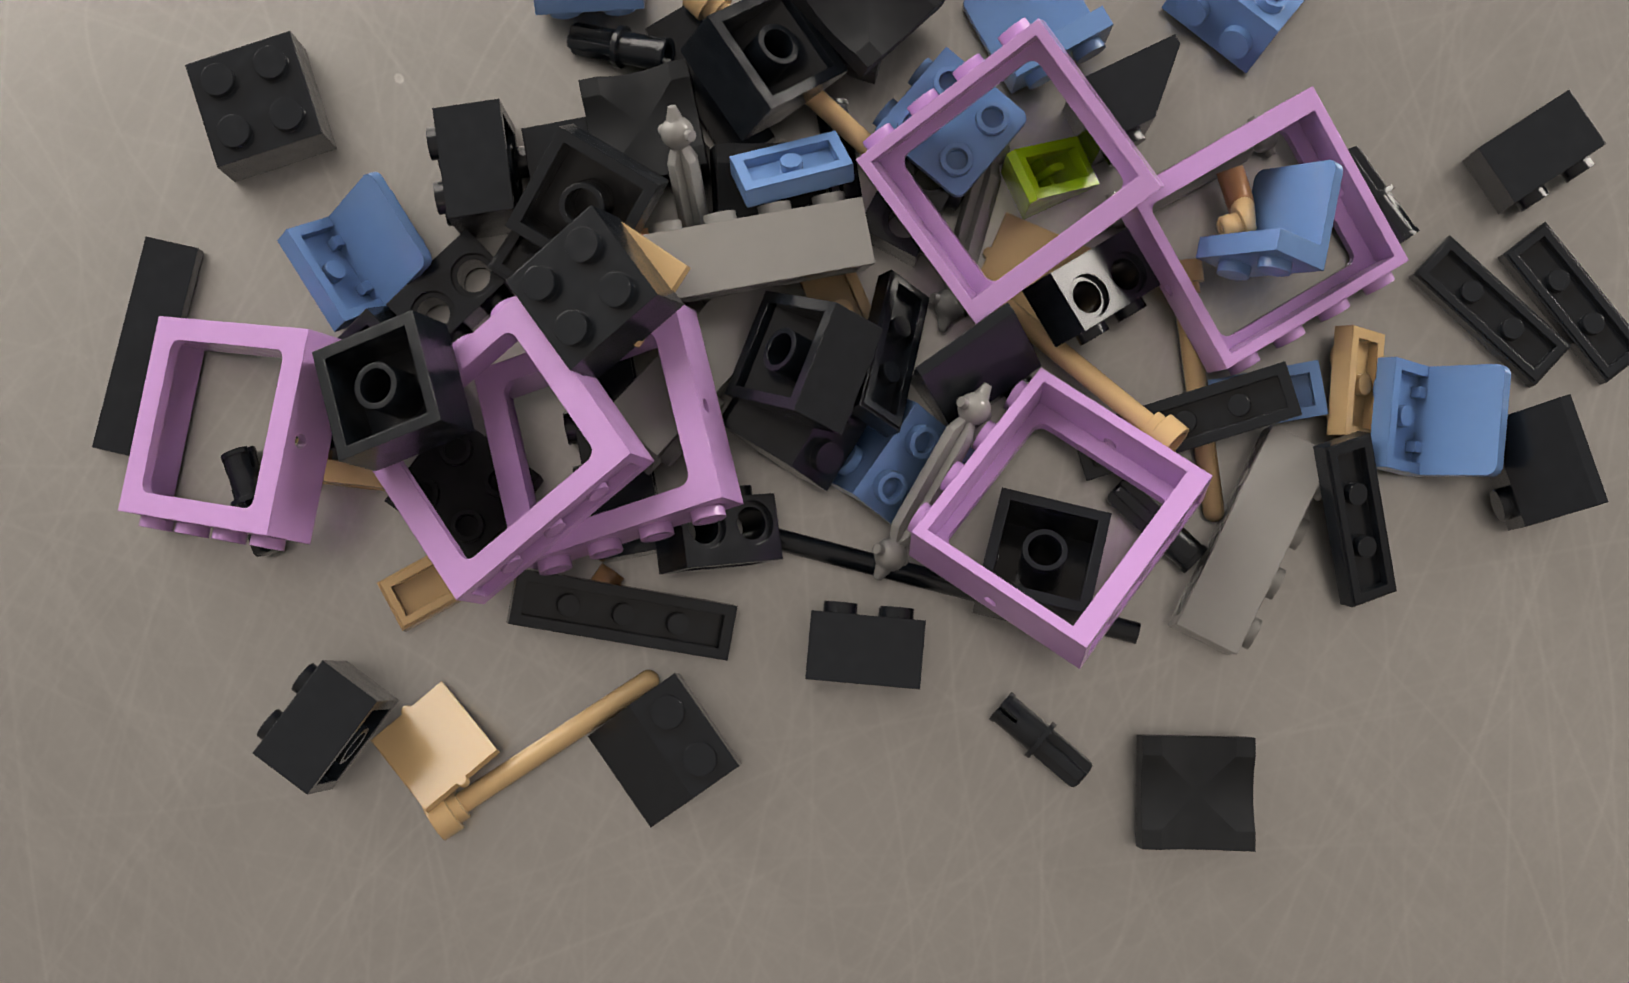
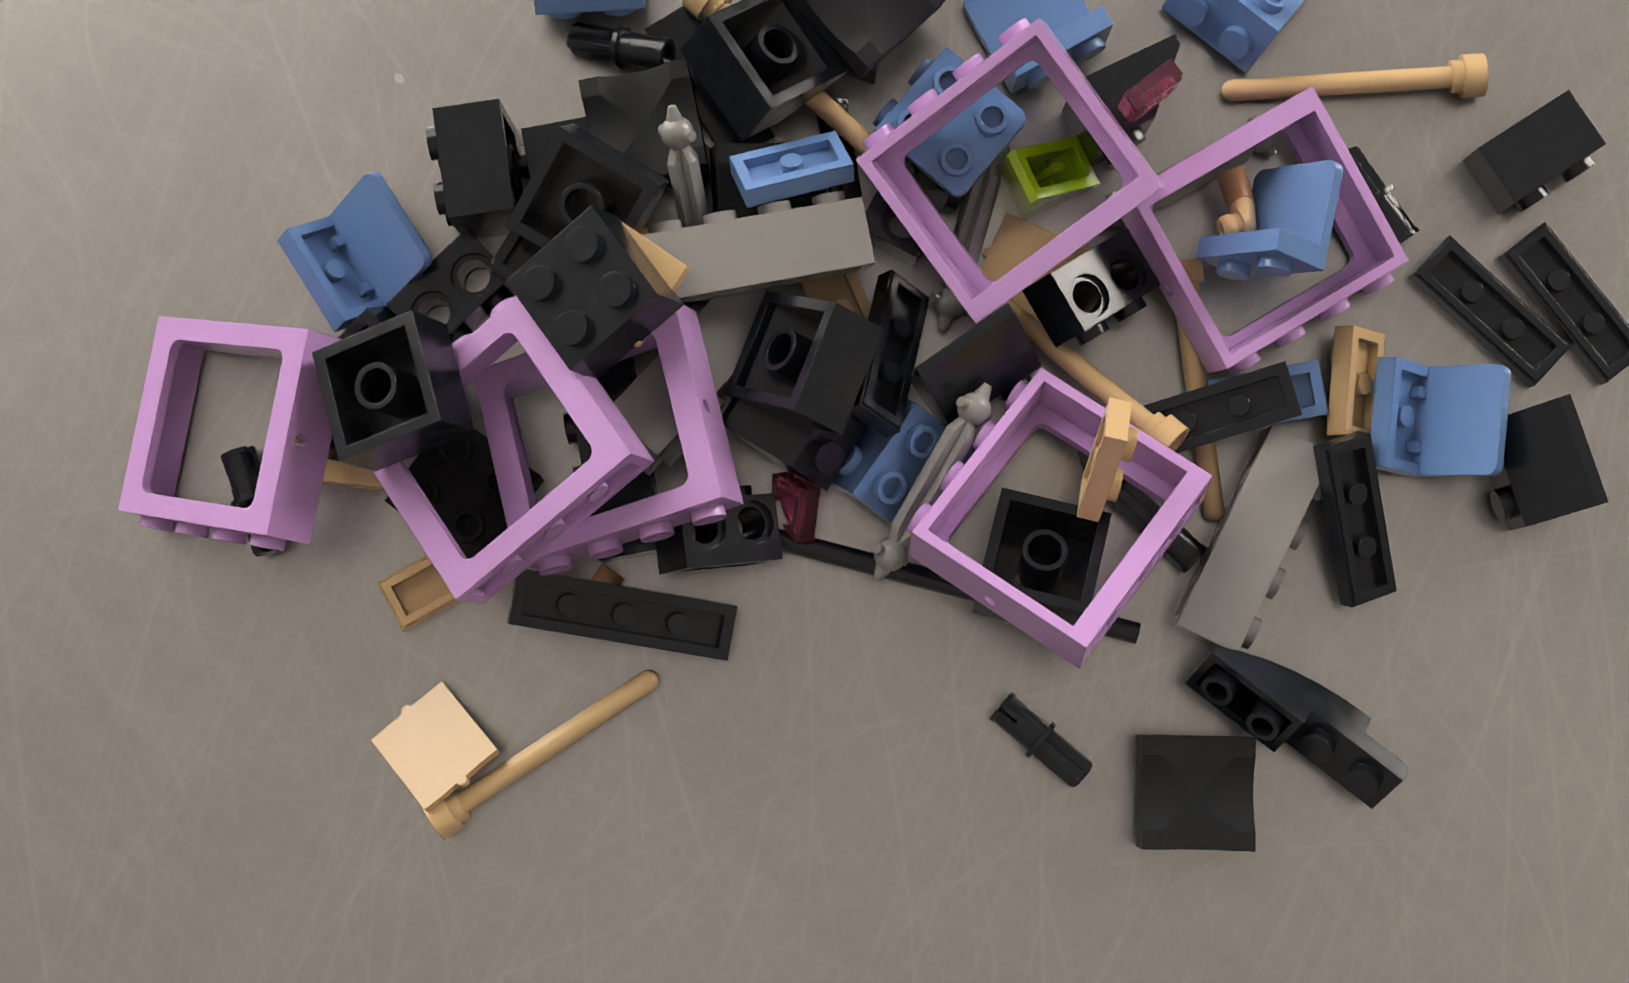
(160, 288): black tile -> none
(260, 106): black brick -> none
(323, 725): black brick -> none
(664, 749): black slope -> none
(799, 505): none -> clear pink tile
(865, 647): black brick -> none
(1101, 475): none -> tan plate
(1150, 91): none -> clear pink tile
(1290, 708): none -> black slope
(1463, 76): none -> tan piece

